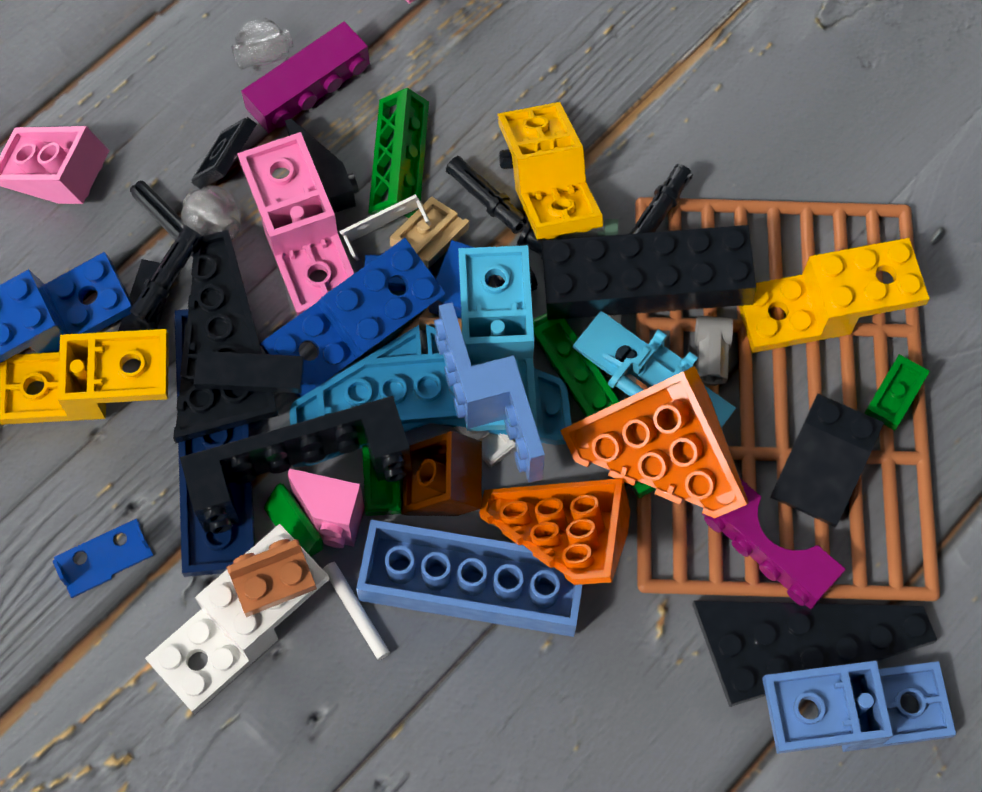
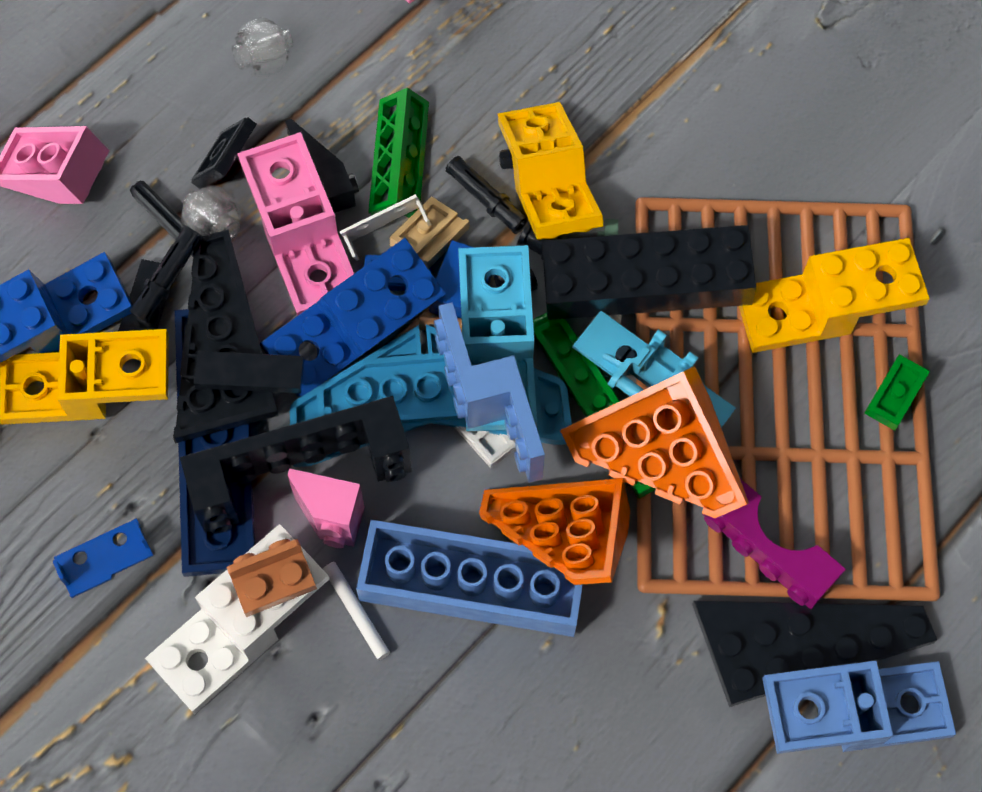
(285, 511): green slope -> none
(306, 77): magenta brick -> none
(380, 496): green tile -> none
(443, 476): reddish brown slope -> none
(665, 198): black pin -> none
(713, 340): light grey piece -> none
(826, 460): black slope -> none

